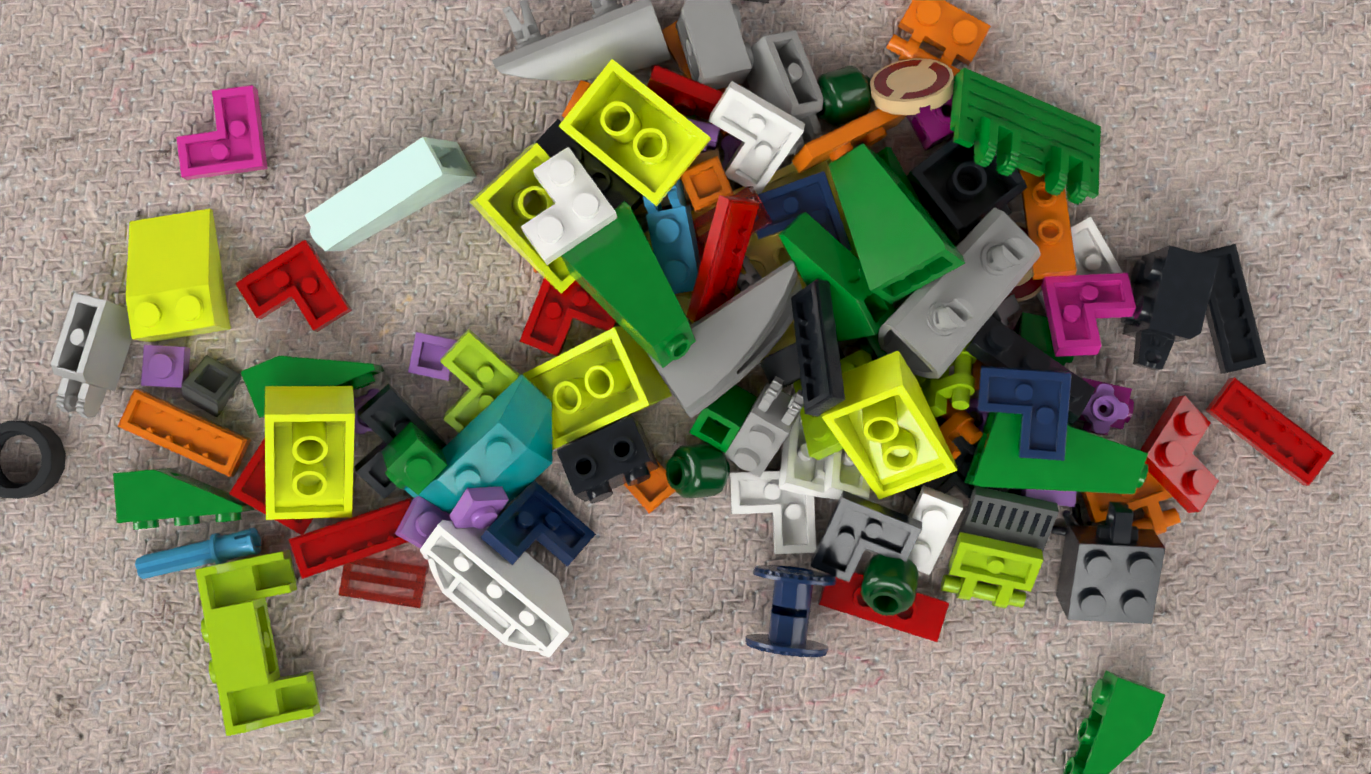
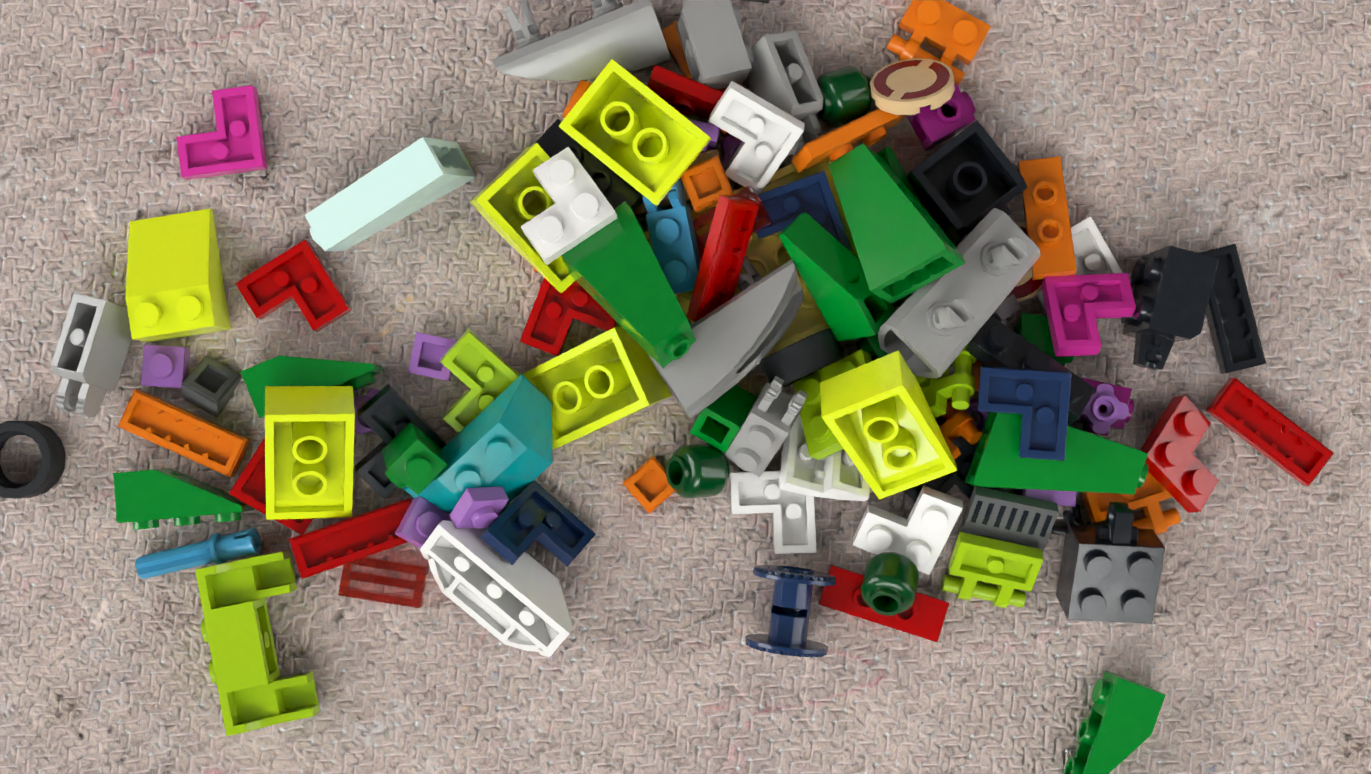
(608, 460): black brick -> none
(817, 348): black plate -> none
(862, 525): plate -> none
(1026, 135): green hinge -> none

